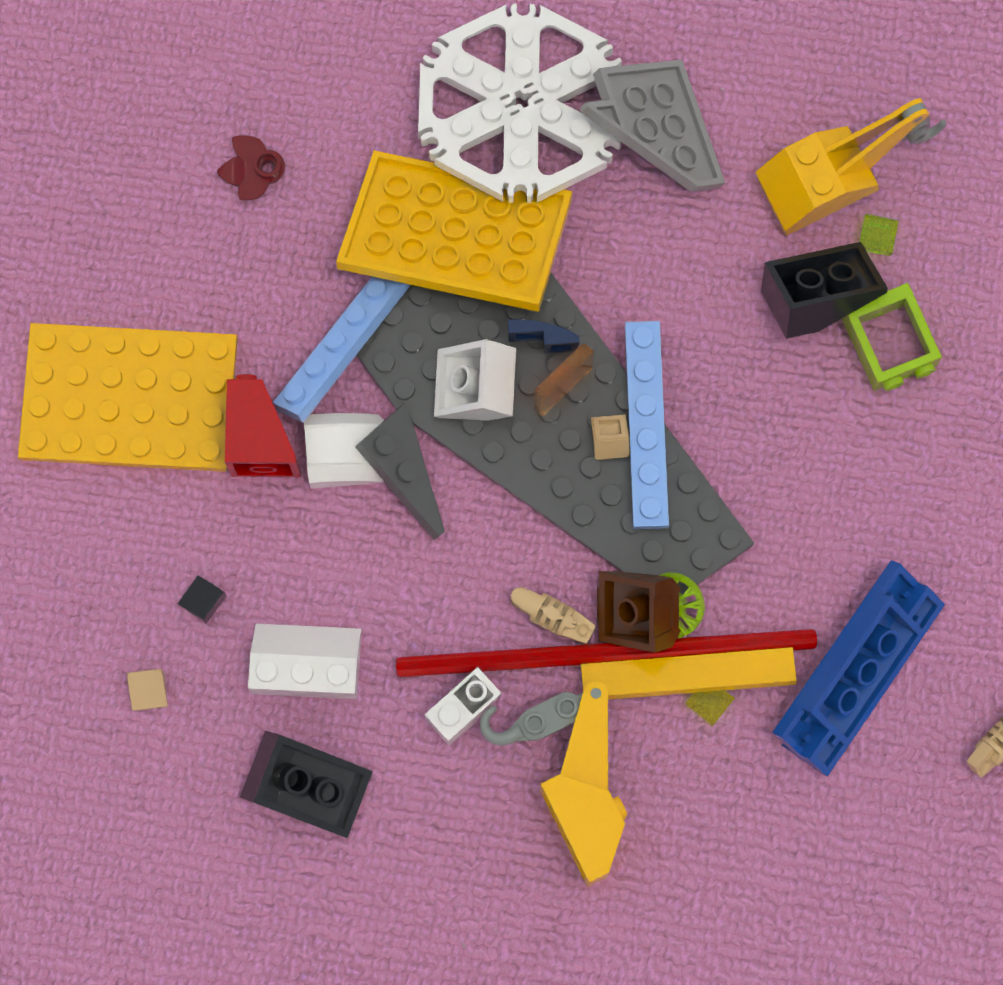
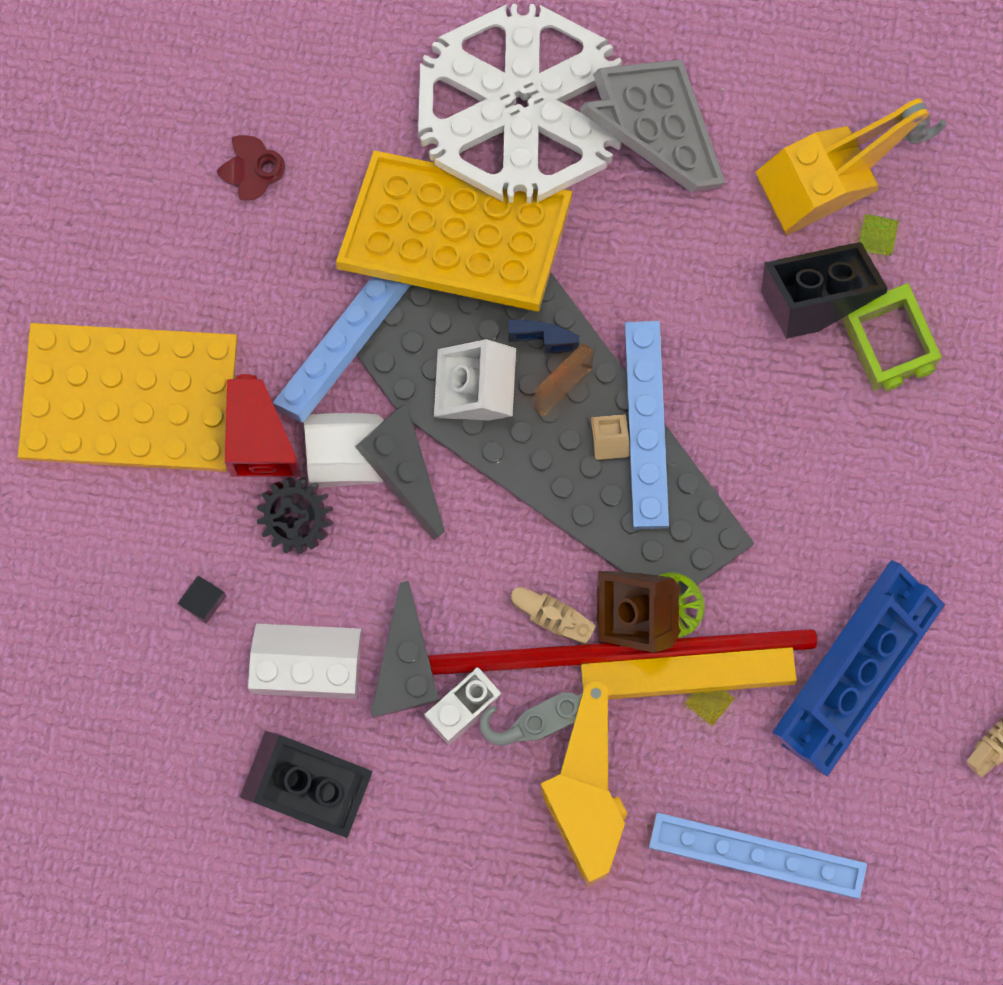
(147, 689): tan slope -> none
(295, 528): none -> black gear
(405, 669): none -> dark grey wing
(758, 856): none -> light blue plate

